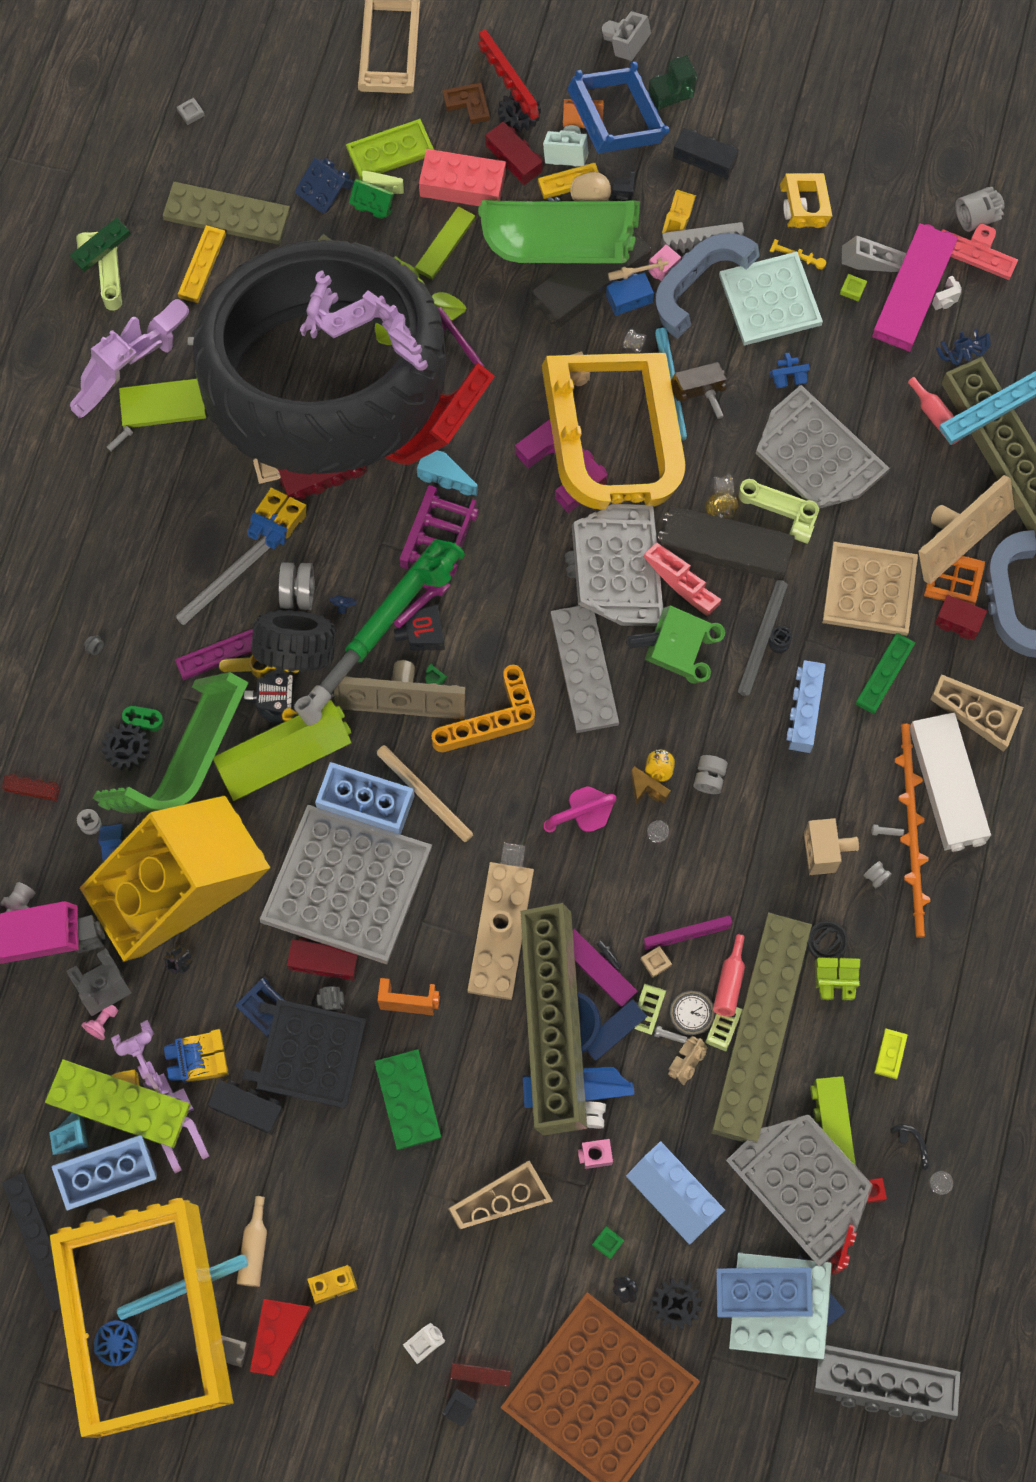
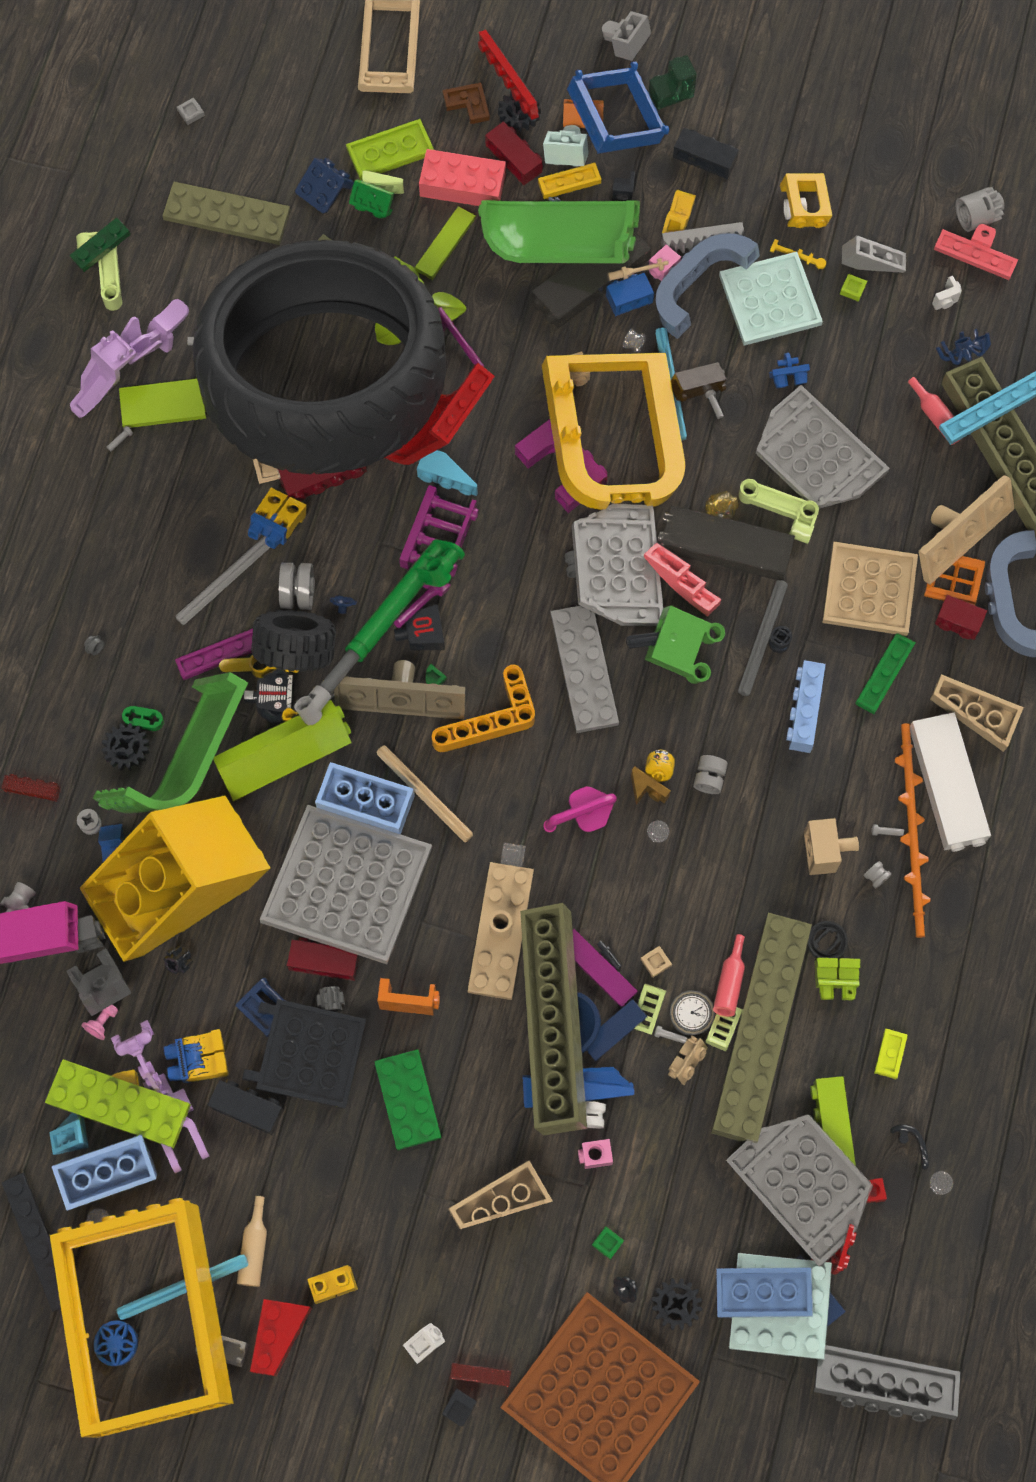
(202, 264): yellow plate -> none
(357, 315): lavender piece -> none
(590, 187): tan hat -> none
(675, 1193): light blue slope -> none
(687, 933): magenta tile -> none
(723, 484): clear wheel -> none
(915, 287): dark pink brick -> none

